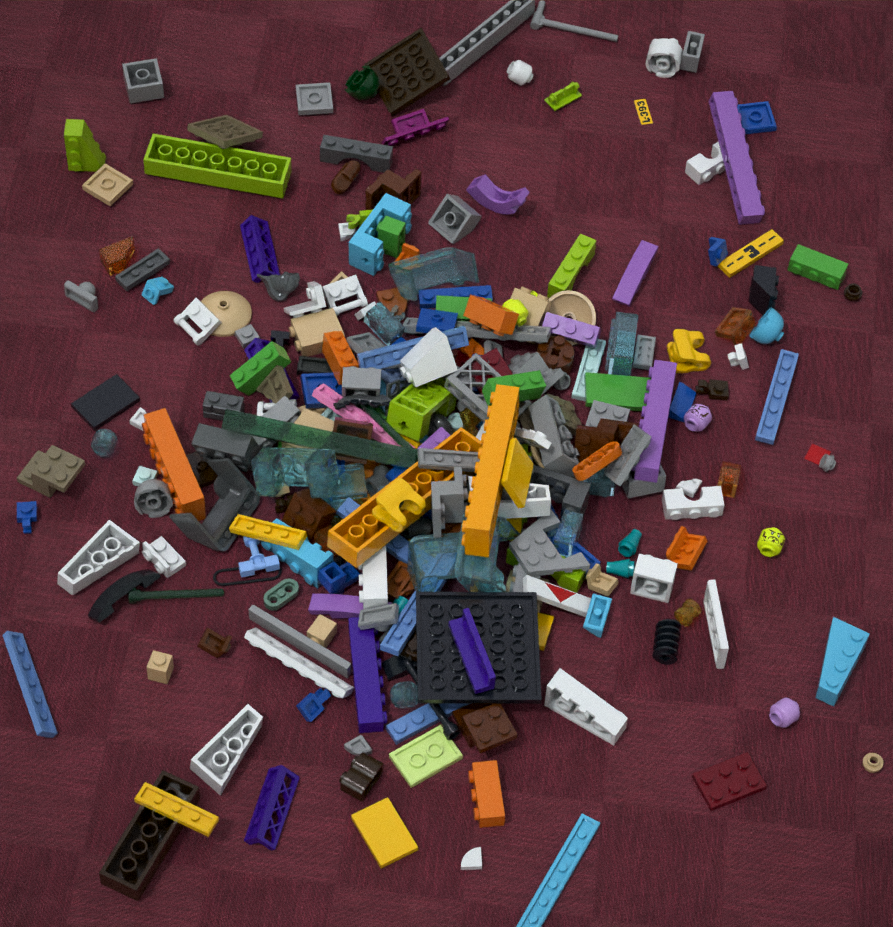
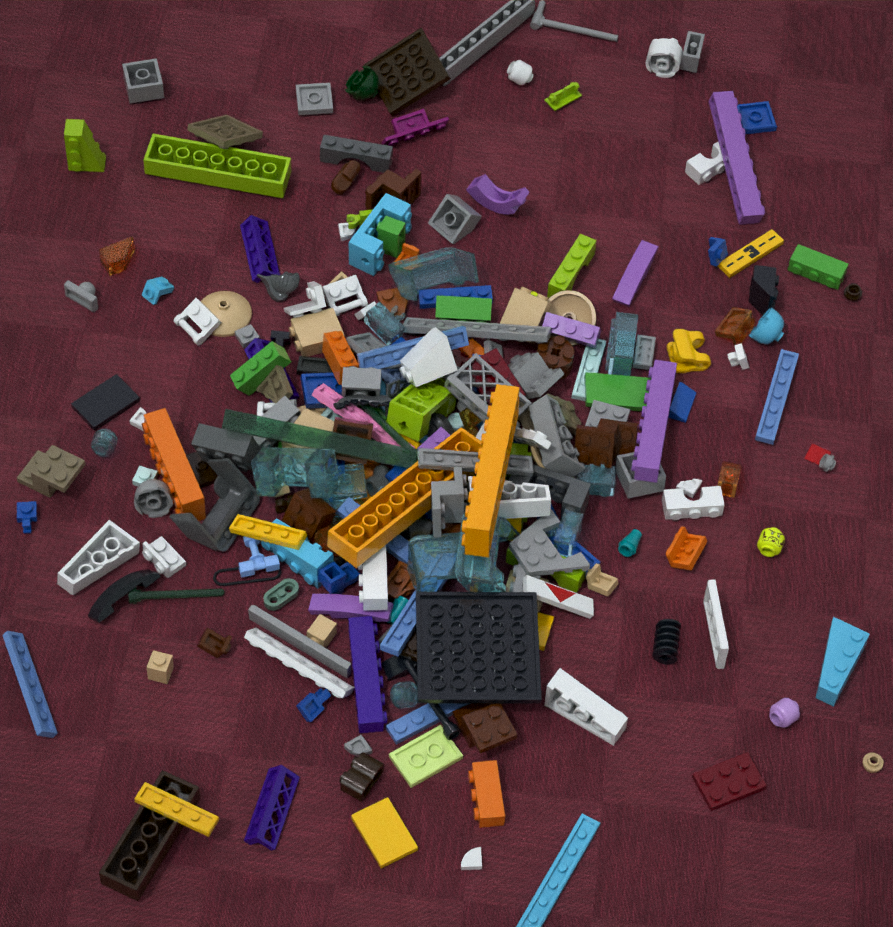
(107, 184): tan plate -> none
(142, 269): dark grey plate -> none
(216, 404): dark grey brick -> none
(224, 752): white wedge -> none
(379, 617): light grey tile -> none
(396, 498): yellow piece -> none
(434, 318): blue plate -> none
(472, 652): dark purple fence -> none
(490, 315): orange brick -> none
(517, 473): yellow tile -> none
(518, 307): neon yellow head -> none
(530, 385): bright green brick -> none
(563, 382): light grey plate -> none
(597, 461): orange beam -> none
(597, 614): medium azure slope -> none
(621, 568): teal cone -> none
(632, 447): light grey plate -> none
(643, 111): yellow sticker -> none
(653, 578): white brick -> none
(688, 611): clear yellow wheel -> none
(697, 417): lavender head -> none
(714, 388): dark brown plate -> none

